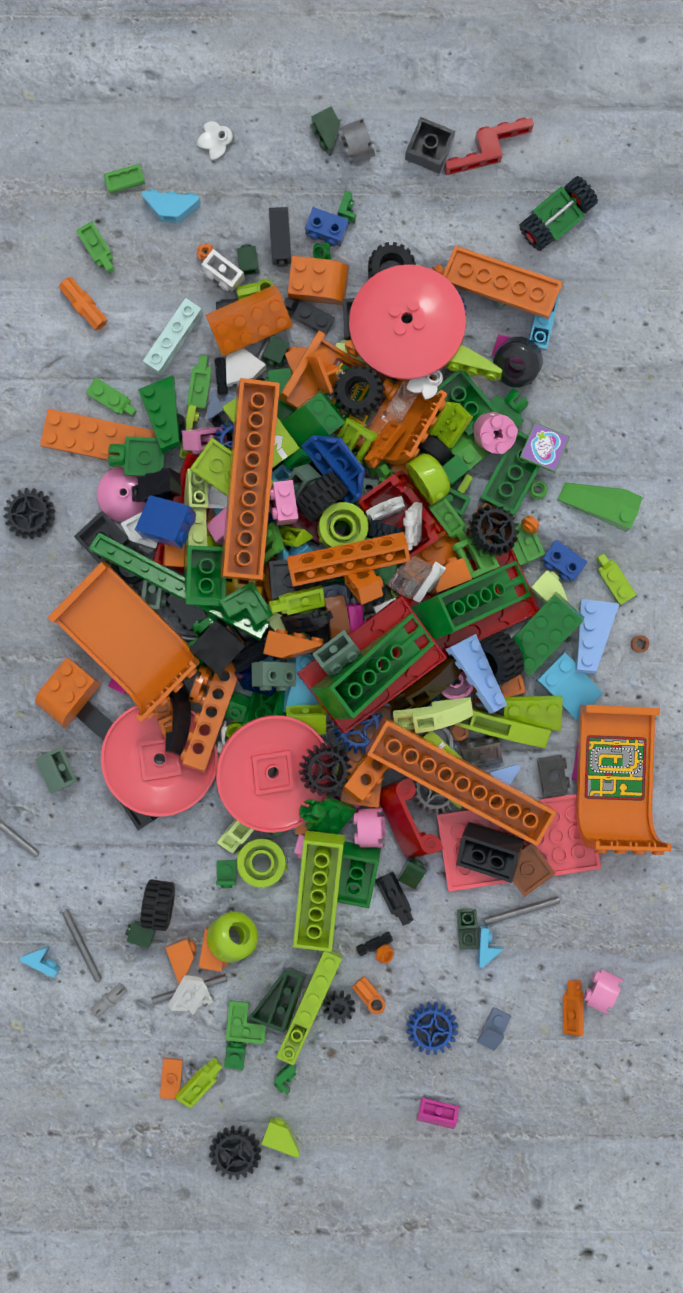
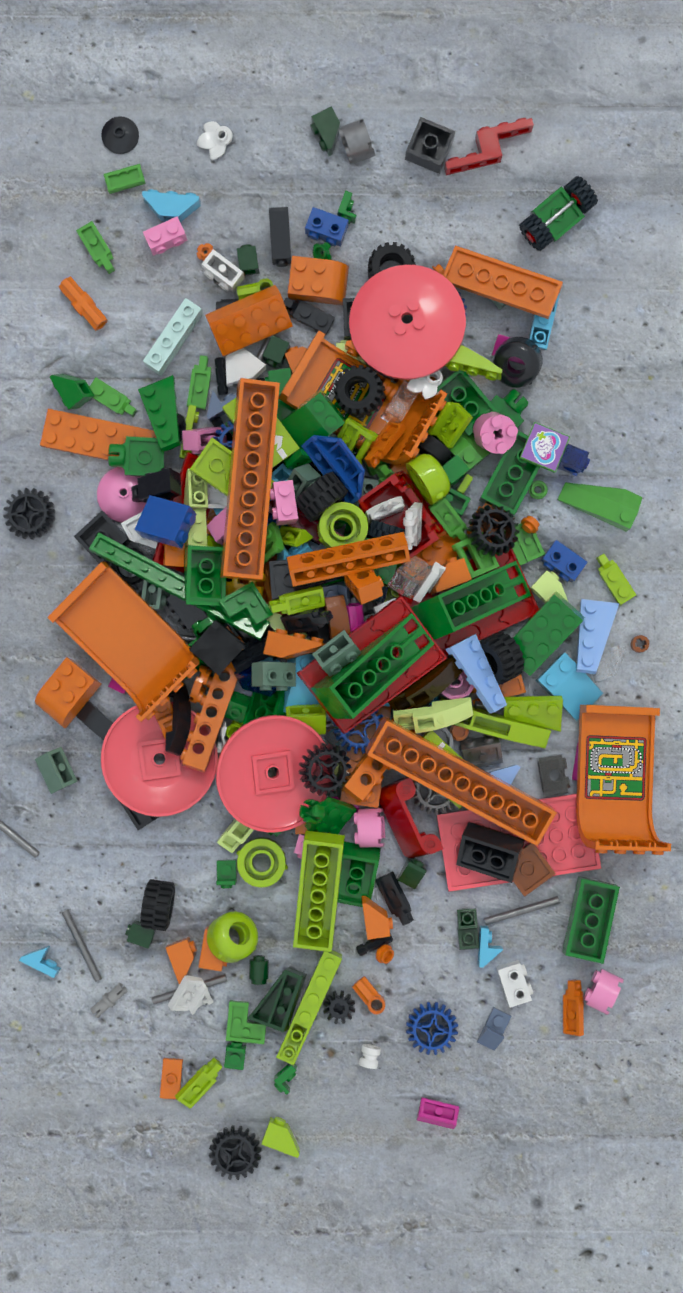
(72, 390): none -> green slope
(120, 143): none -> black dish
(165, 236): none -> bright pink brick
(258, 970): none -> dark green brick
(323, 369): orange panel -> none
(370, 1056): none -> white wheel
(376, 919): none -> orange slope
(514, 983): none -> white brick
(574, 460): none -> clear blue brick
(590, 919): none -> green brick

